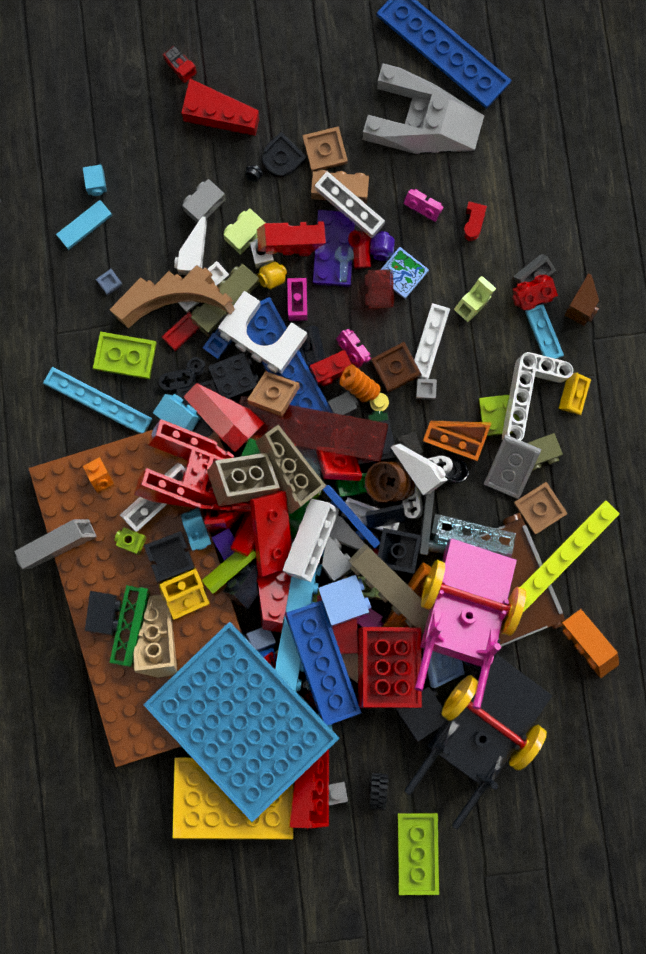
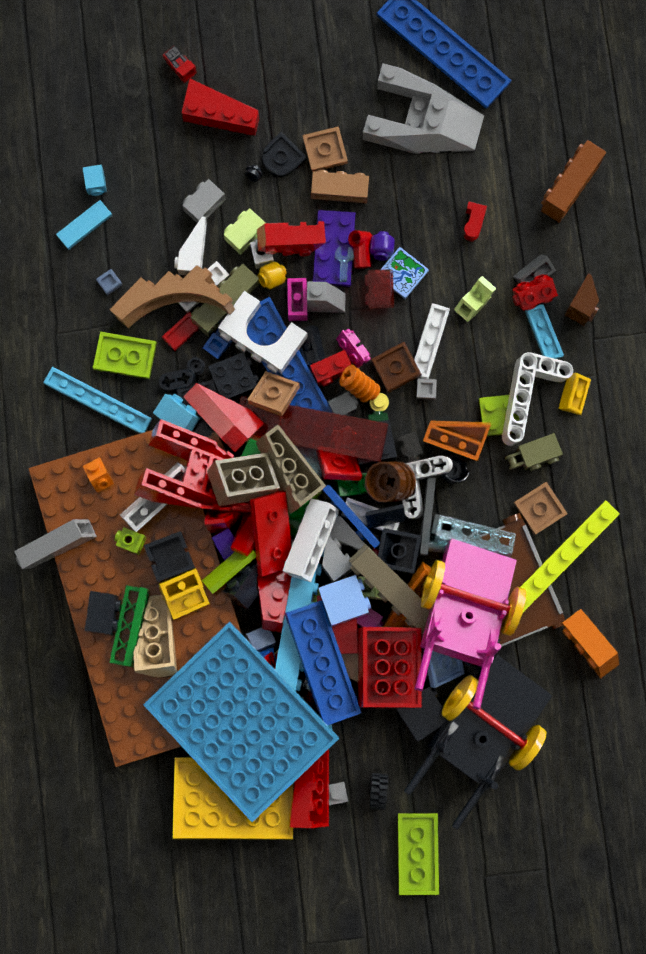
(195, 529): medium azure brick -> none
(324, 298): none -> light grey slope
(349, 204): white brick -> none
(416, 201): dark pink hinge -> none
(421, 470): white slope -> none
(512, 466): light grey tile -> none
(572, 180): none -> dark orange brick

